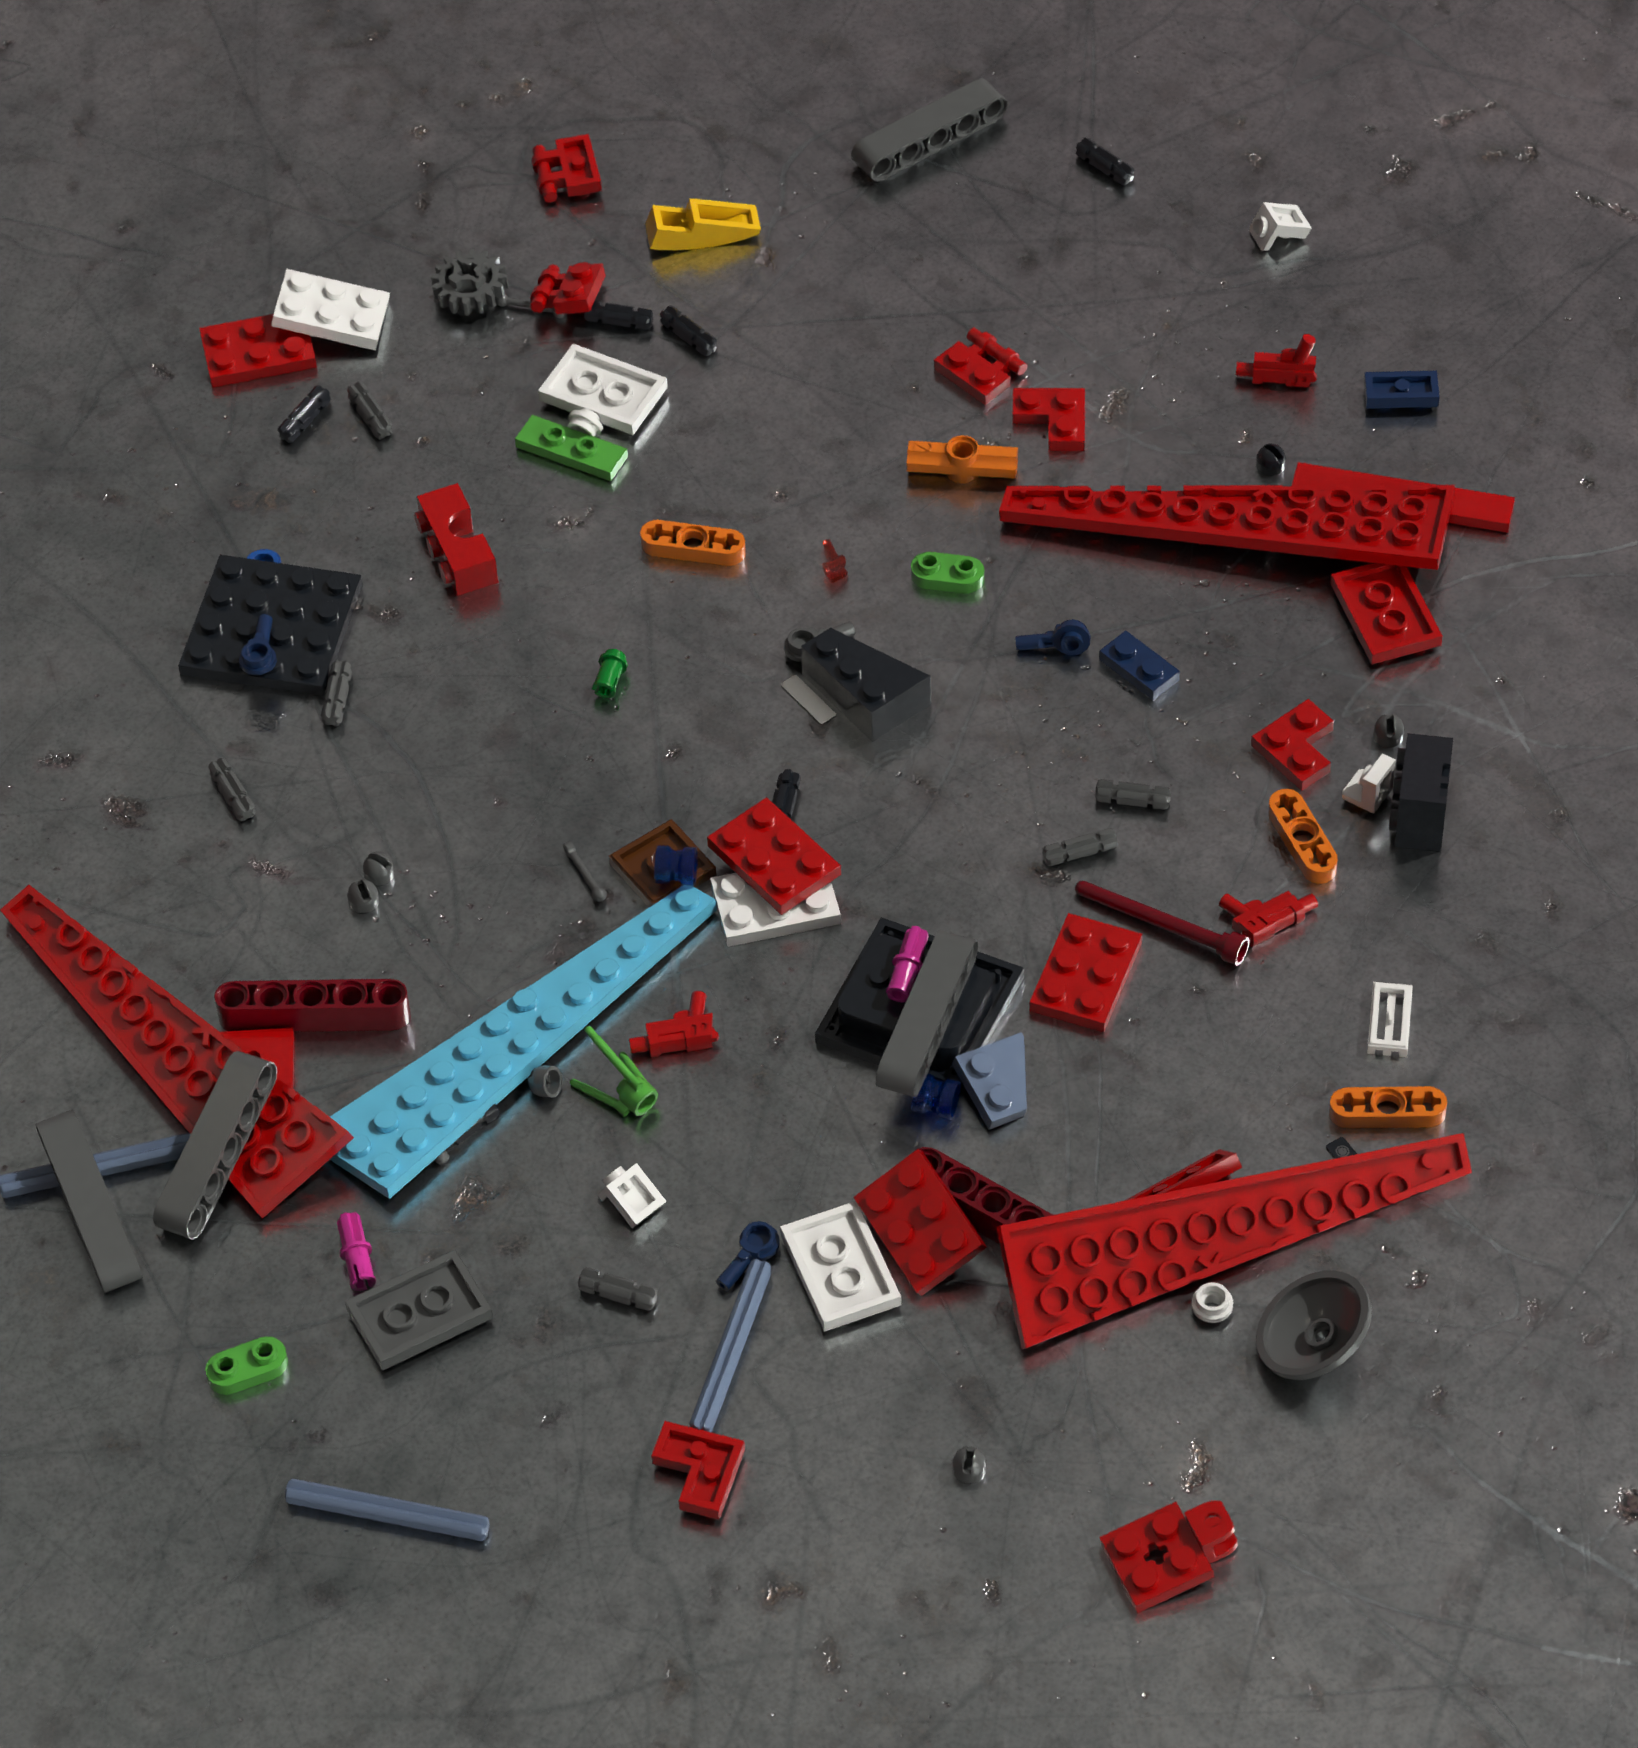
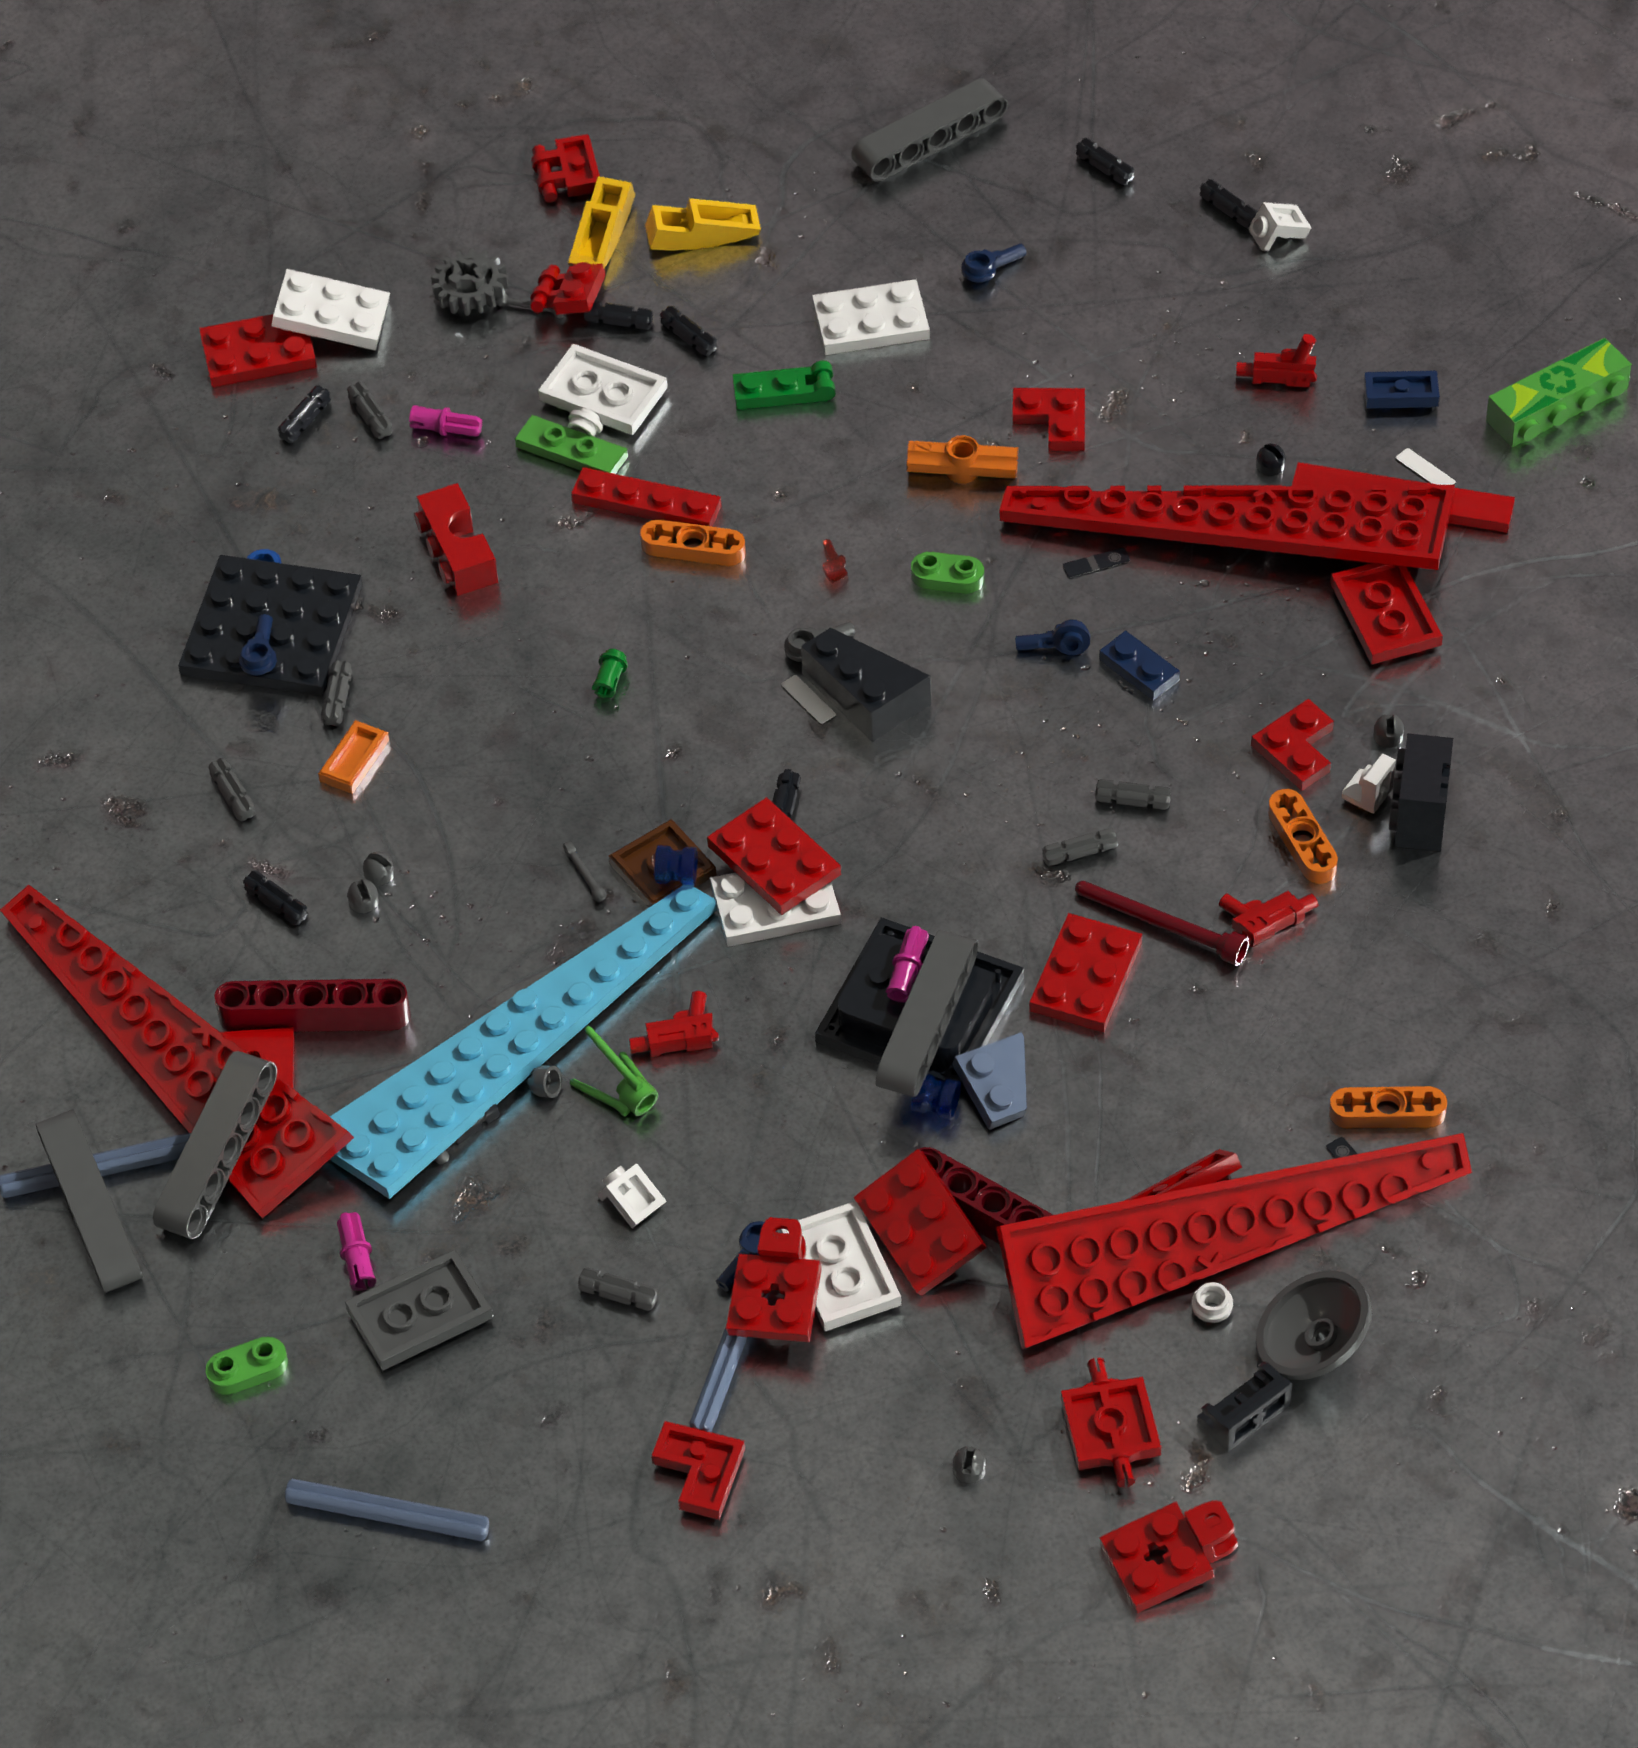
(275, 897): none -> black axle
(353, 757): none -> orange tile
(444, 421): none -> dark pink axle
(602, 222): none -> yellow slope
(644, 498): none -> red plate
(777, 1267): none -> red plate
(784, 386): none -> green plate
(870, 317): none -> white plate
(975, 374): red plate -> none
(982, 265): none -> dark blue plate
(1096, 562): none -> black sticker
(1110, 1423): none -> red plate
(1228, 203): none -> black axle
(1247, 1407): none -> black hinge
(1387, 1044): white tile -> none
(1424, 468): none -> white sticker
(1558, 392): none -> bright green brick

